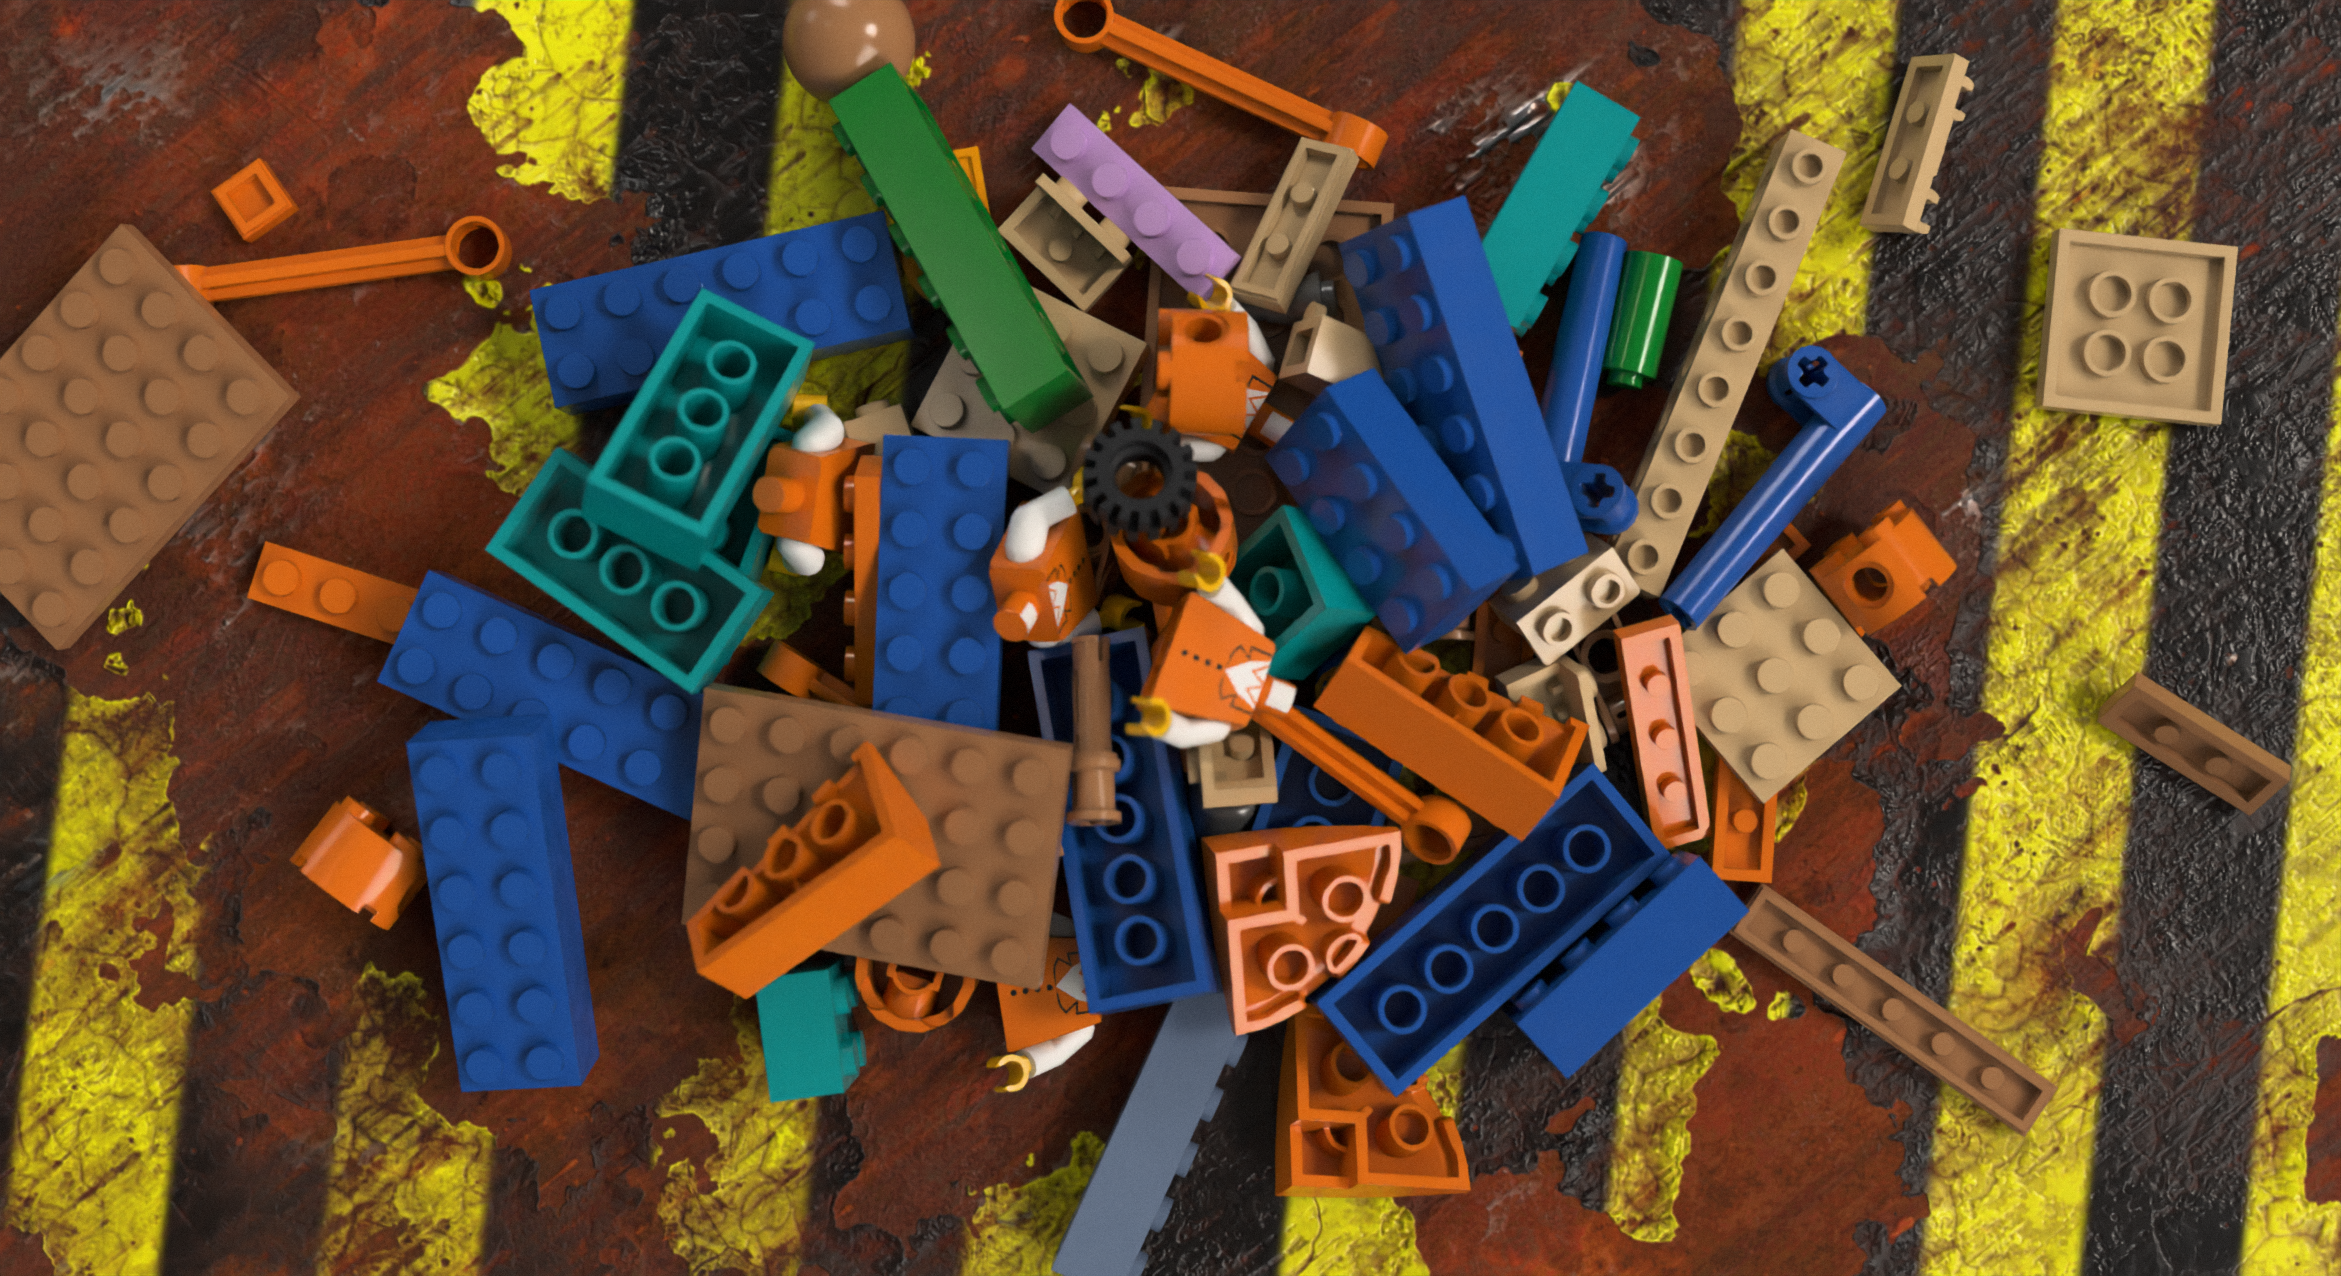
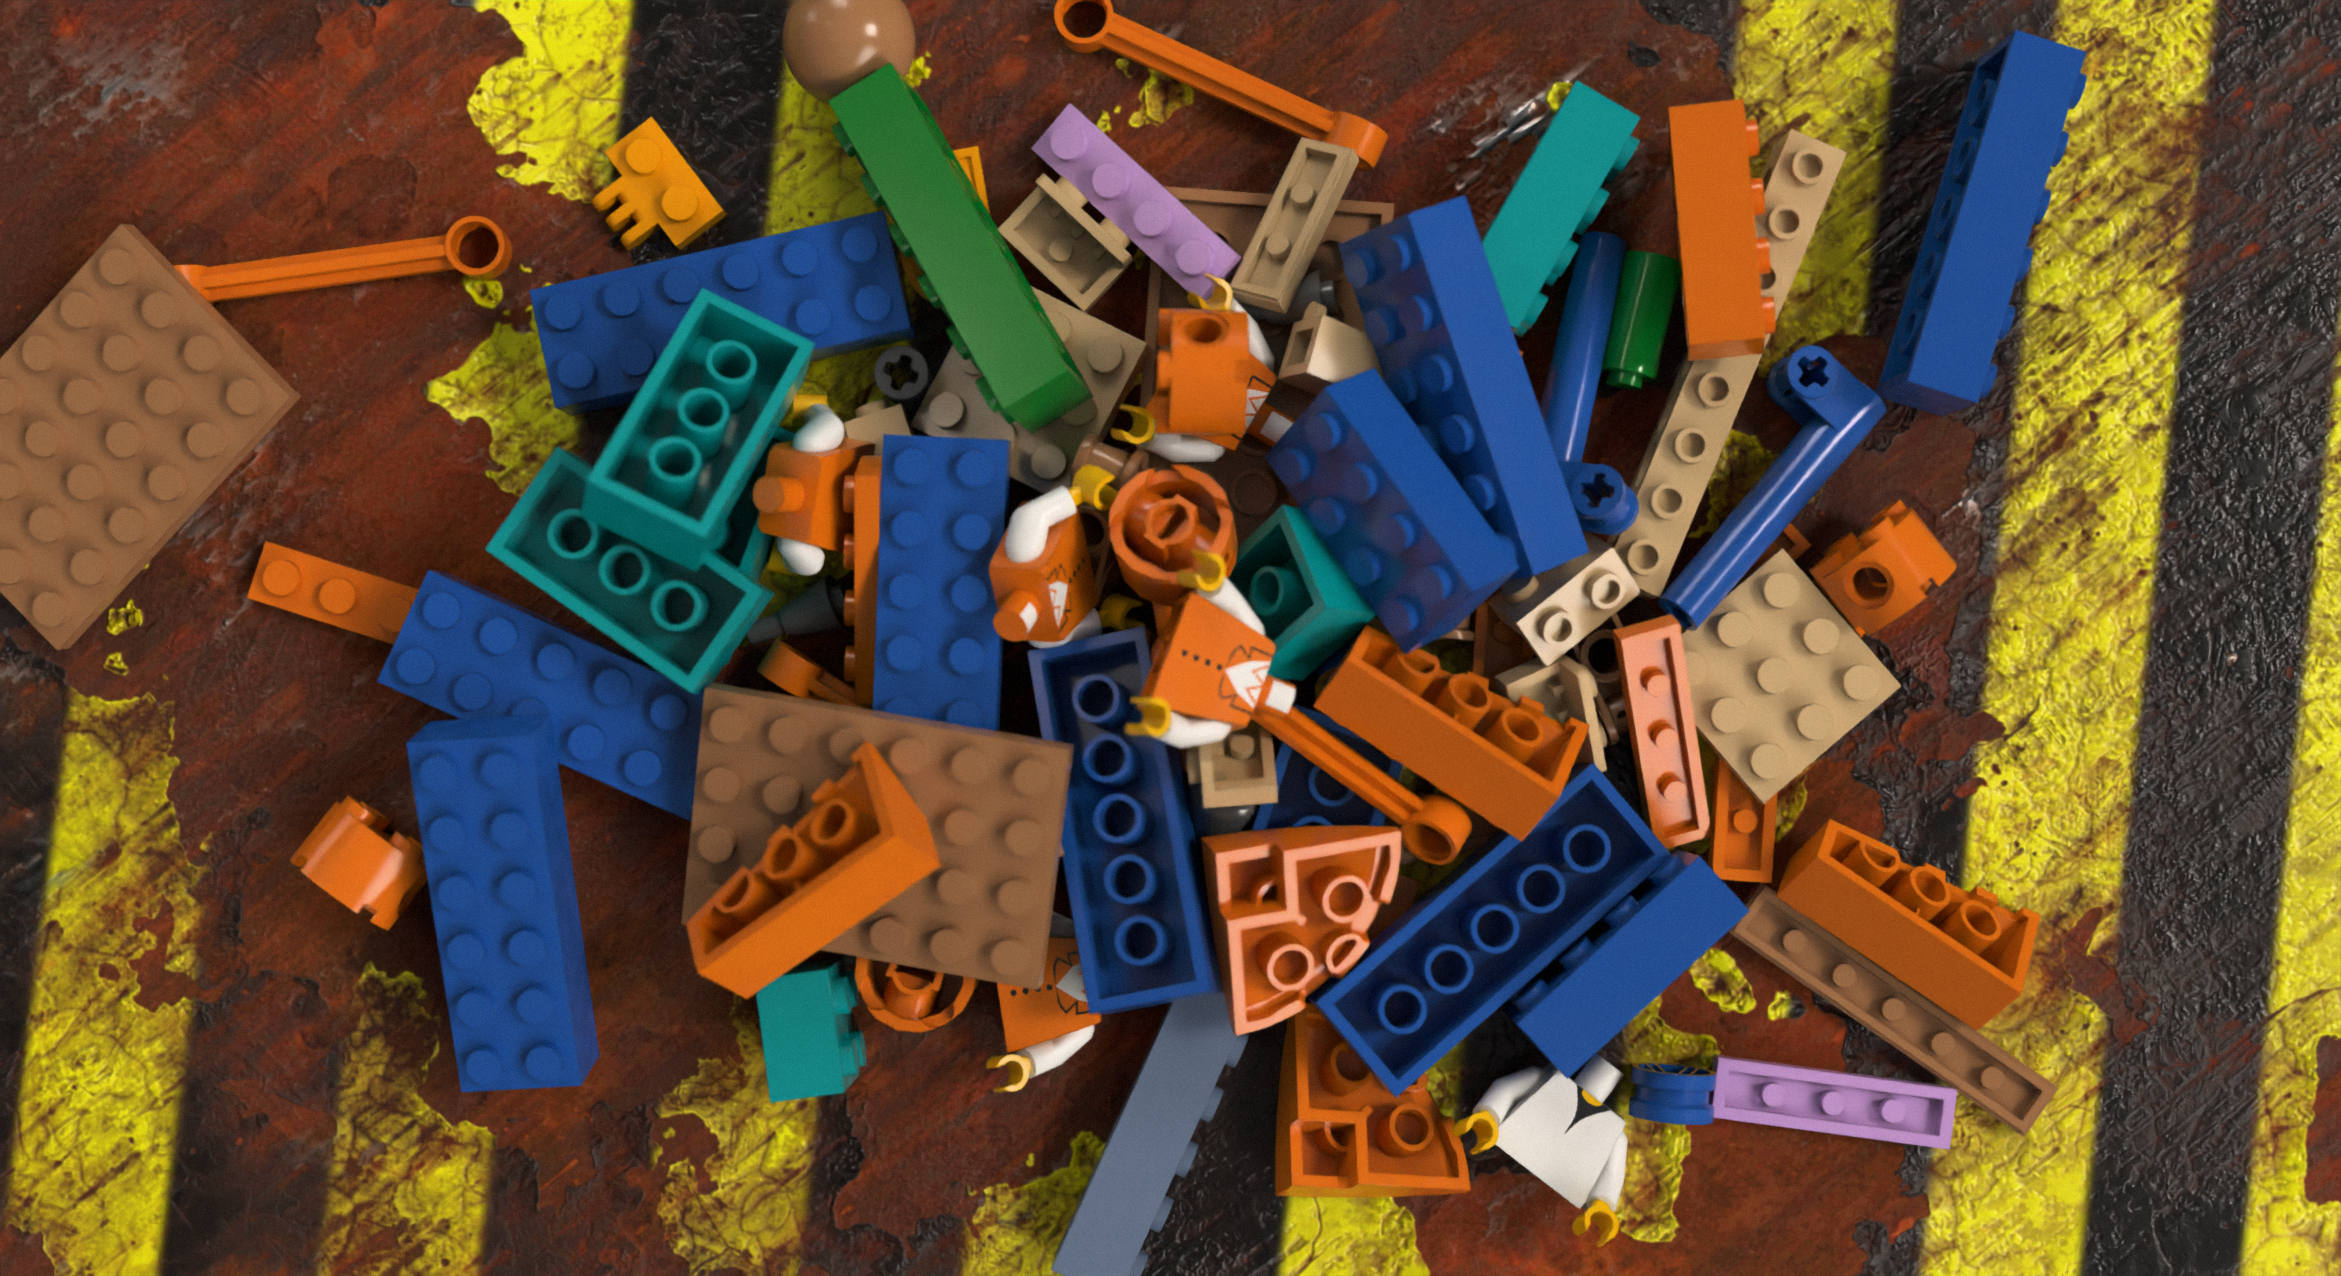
(255, 200): orange tile -> none
(656, 190): none -> light orange hinge
(811, 612): none -> dark grey cone
(896, 359): none -> dark grey bush
(1093, 760): medium nougat pin -> none
(1147, 446): black tyre -> none
(1560, 1135): none -> white torso
(1672, 1093): none -> blue wheel
(1717, 229): none -> orange wedge
(1833, 1102): none -> lavender plate
(1913, 922): none -> orange wedge
(1916, 144): tan plate -> none
(1982, 224): none -> blue brick
(2136, 327): tan plate -> none
(2194, 743): medium nougat plate -> none

